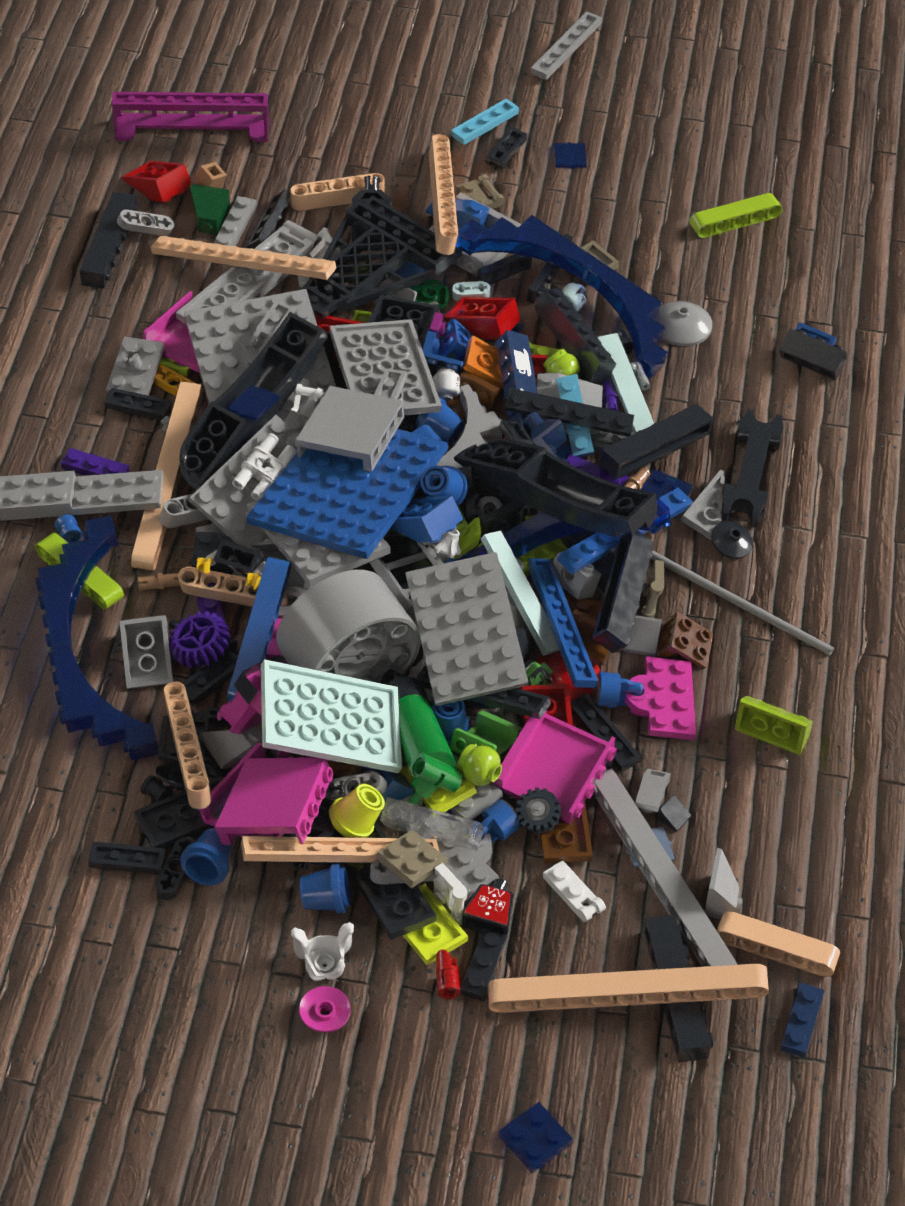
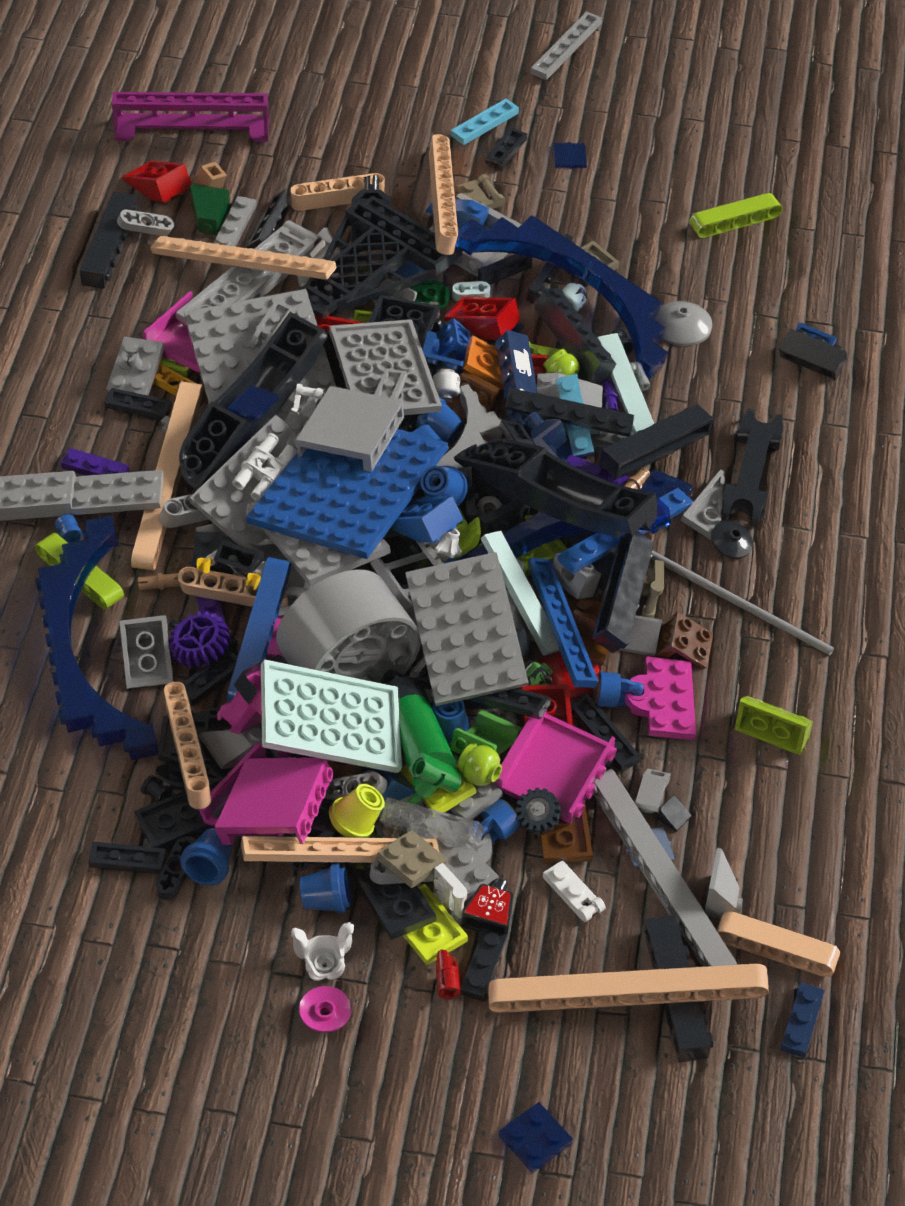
(437, 324): magenta plate -> none

